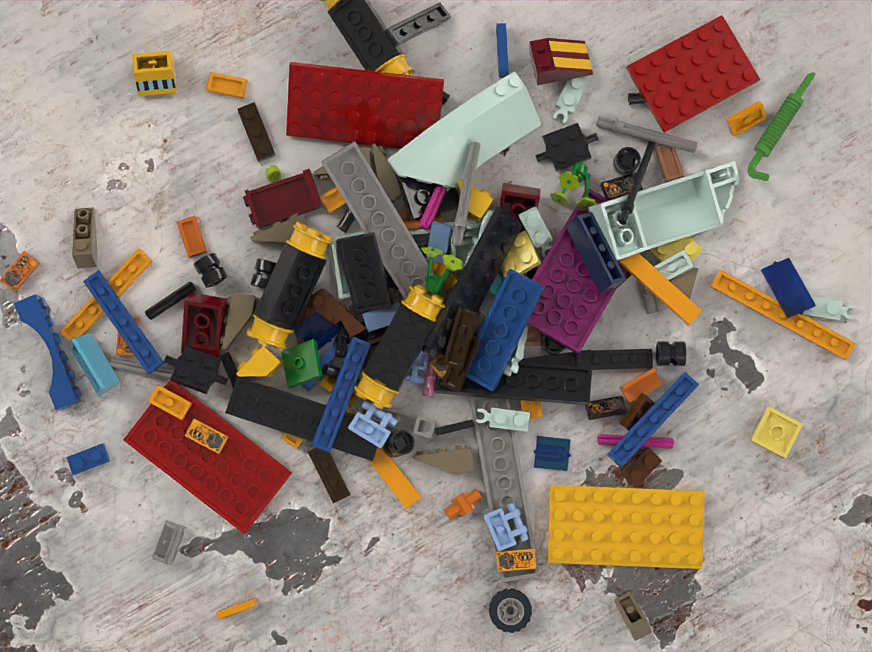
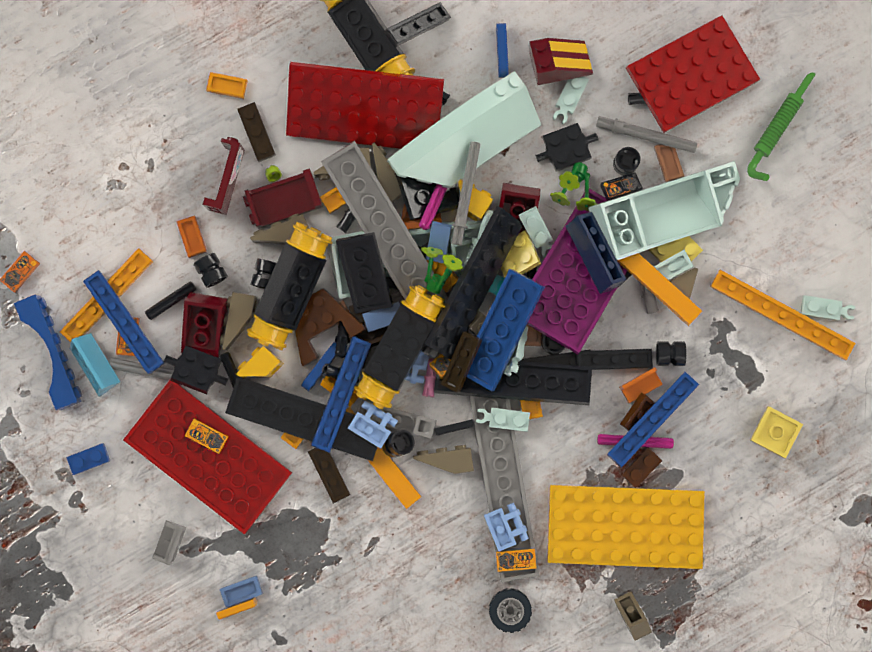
(84, 238): dark tan slope -> none
(154, 73): yellow slope -> none
(170, 402): light orange plate -> none
(229, 177): none -> dark red panel
(241, 591): none -> medium blue tile
(301, 364): green plate -> none
(318, 329): clear blue piece -> none
(460, 338): dark brown plate -> none
(463, 504): orange axle -> none
(552, 453): clear blue piece -> none
(606, 408): tile -> none
(628, 205): black bar -> none
(746, 118): light orange plate -> none
(788, 288): clear blue piece -> none

